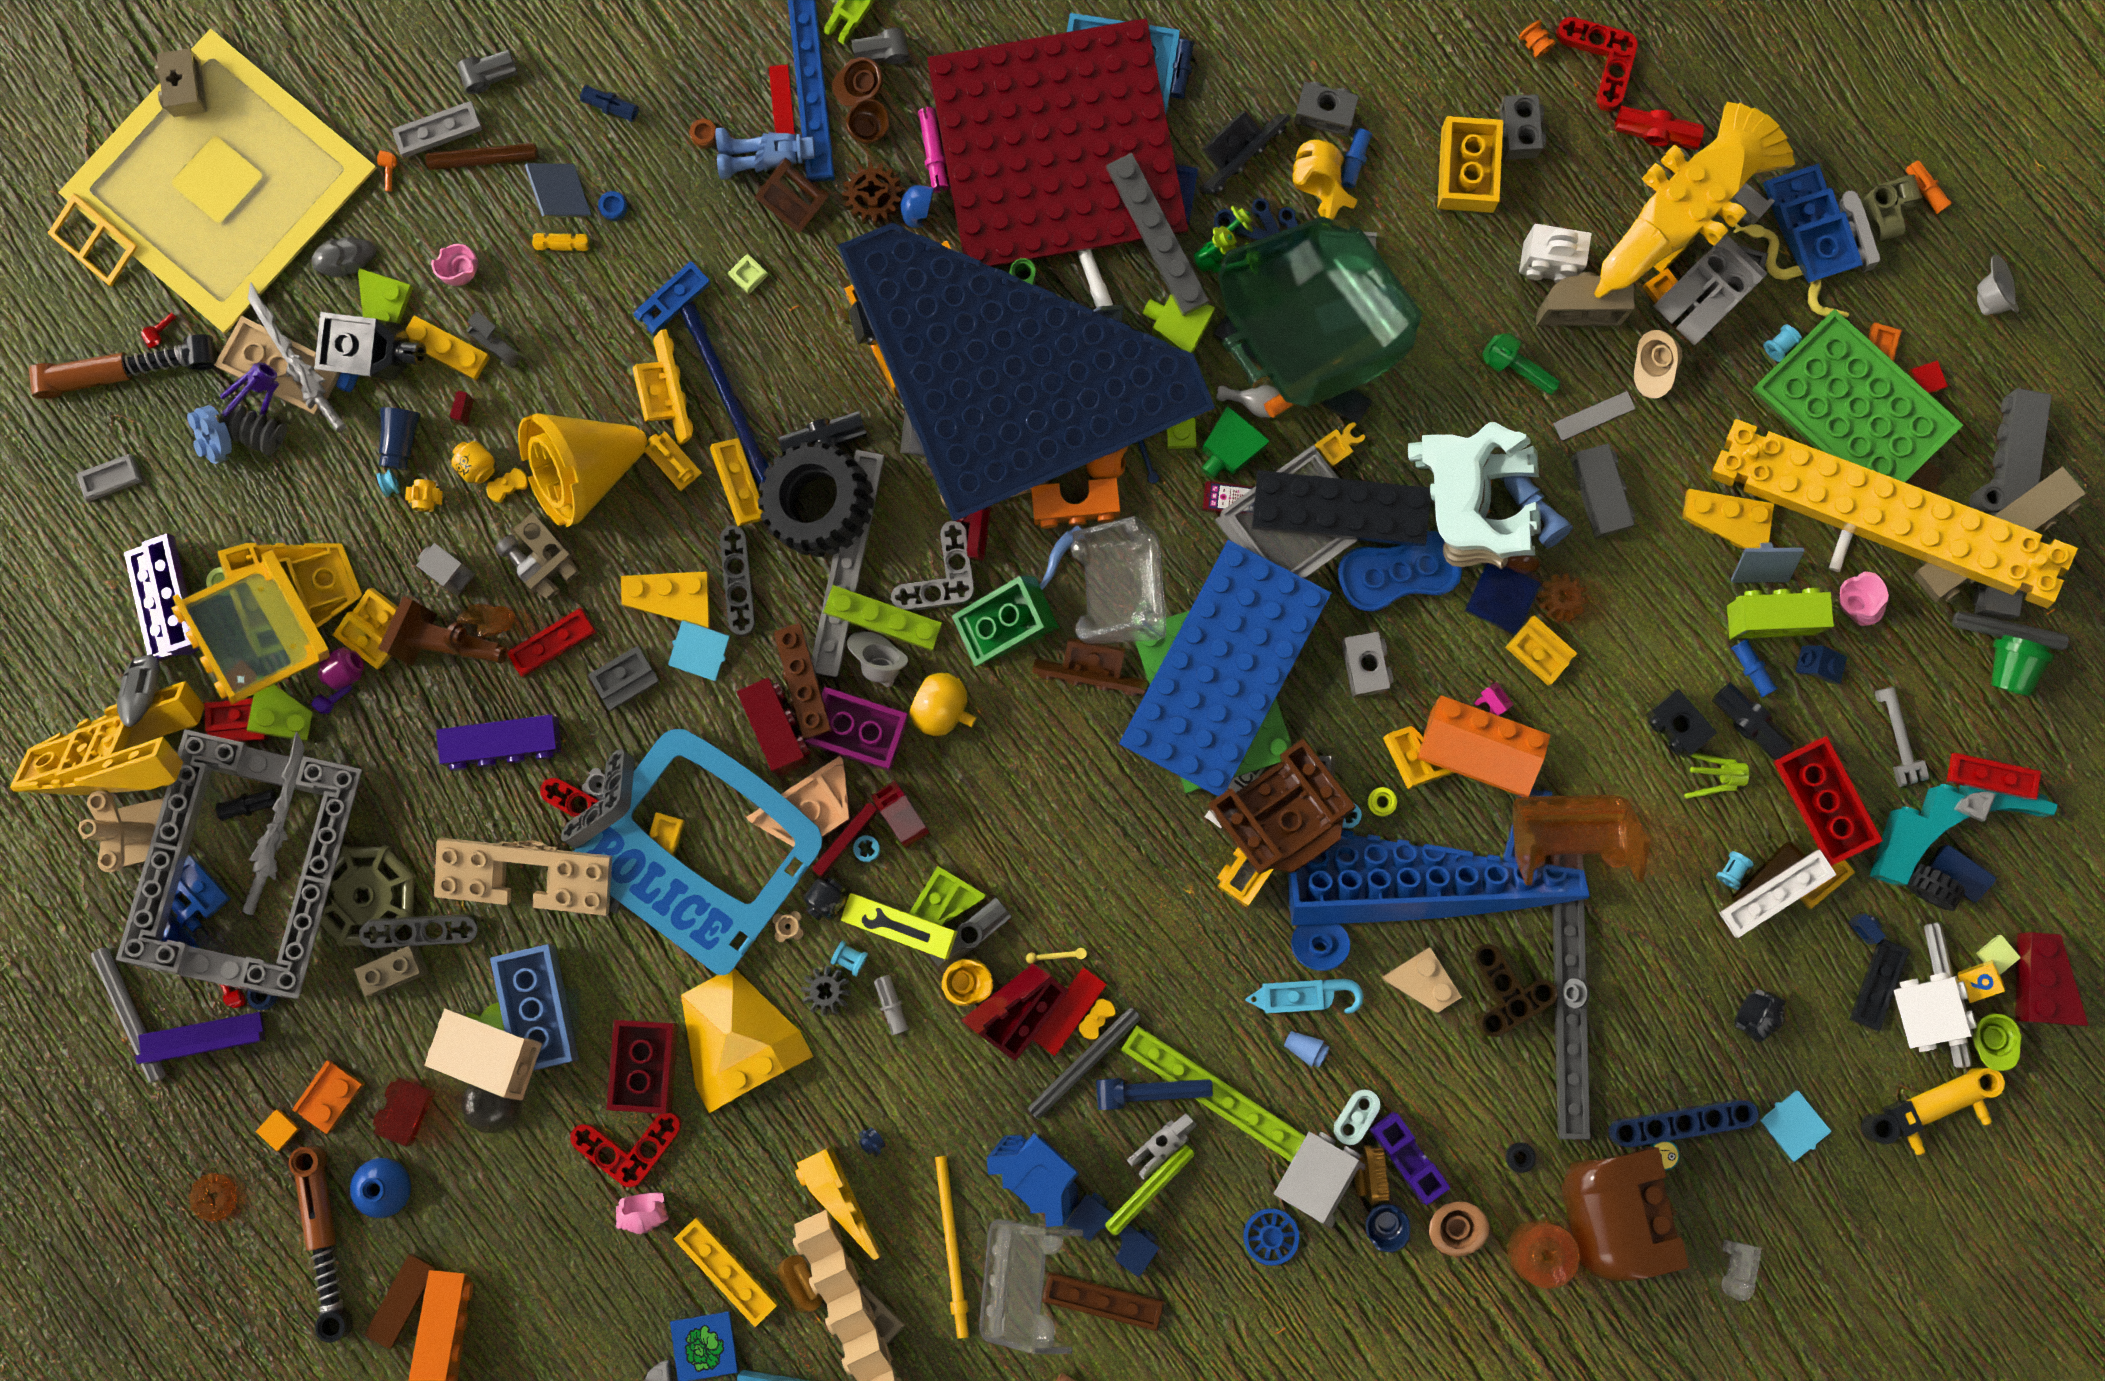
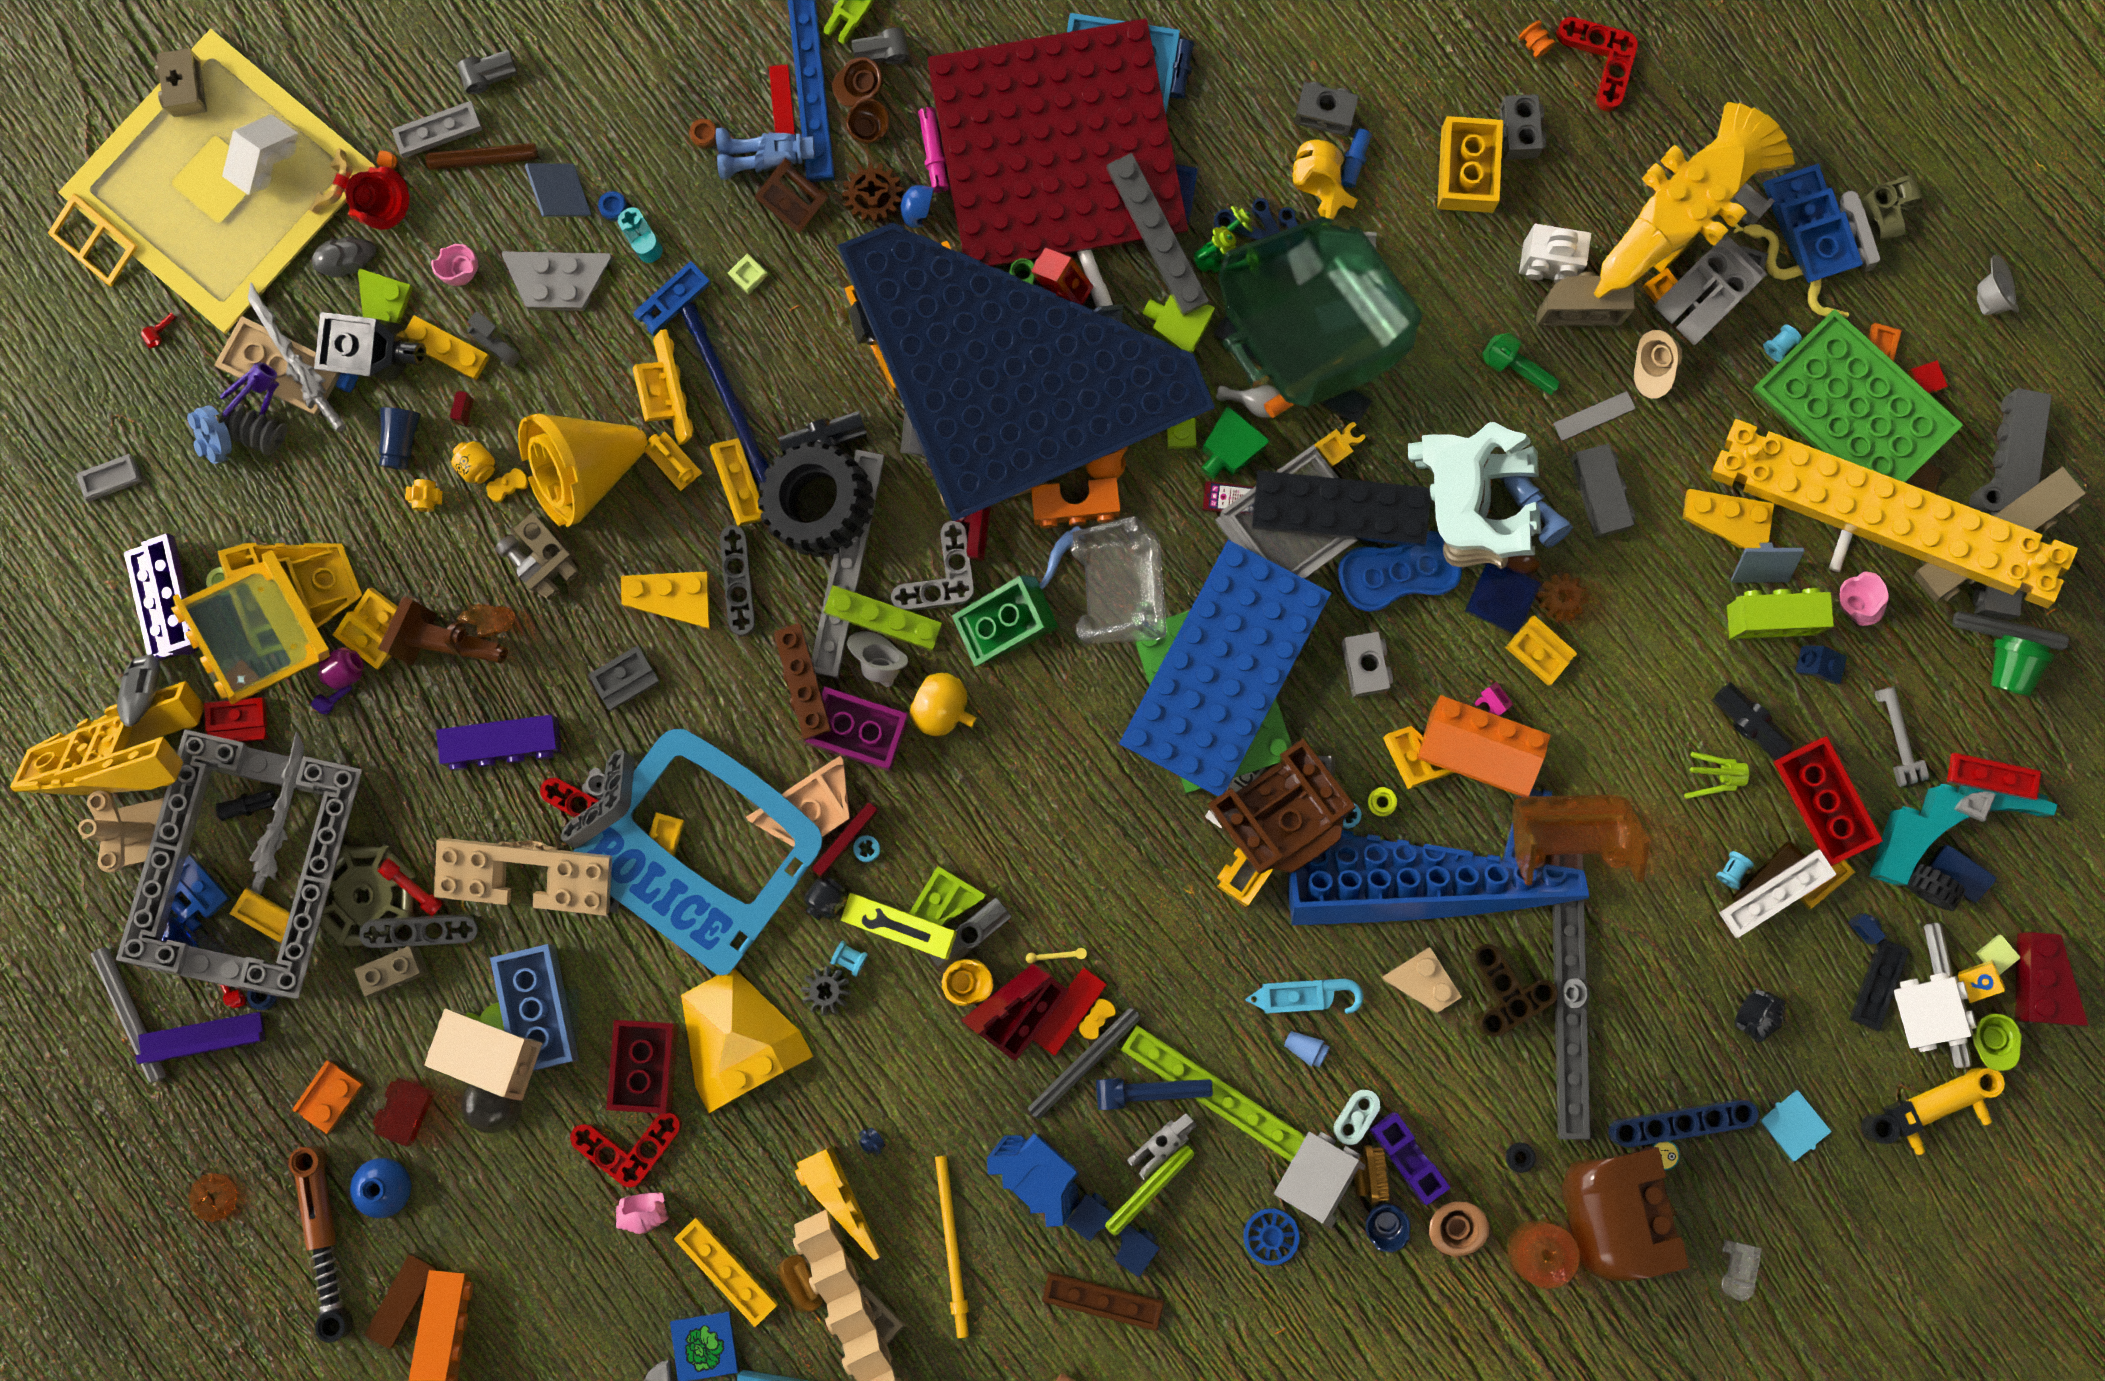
(51, 379): piece -> none
(255, 150): none -> white brick
(261, 914): none -> yellow tile
(277, 1130): light orange tile -> none
(278, 715): lime wing -> none
(374, 197): none -> red helmet
(388, 483): medium azure bush -> none
(390, 870): none -> red bar
(444, 569): light grey brick -> none
(551, 642): red tile -> none
(556, 278): none -> light grey wing
(562, 242): yellow axle -> none
(609, 103): dark blue pin -> none
(632, 225): none -> teal piece
(699, 650): medium azure piece -> none
(774, 726): dark red brick -> none
(780, 922): tan plate -> none
(891, 1005): light grey axle -> none
(900, 814): dark red tile -> none
(1015, 1285): clear windscreen -> none
(1062, 276): none -> red brick
(1092, 665): reddish brown bracket -> none
(1152, 476): dark blue hinge -> none
(1236, 144): black bracket -> none
(1328, 936): blue dish -> none
(1659, 128): red piece -> none
(1696, 730): black brick -> none
(1754, 668): blue pin -> none
(1929, 187): orange axle -> none

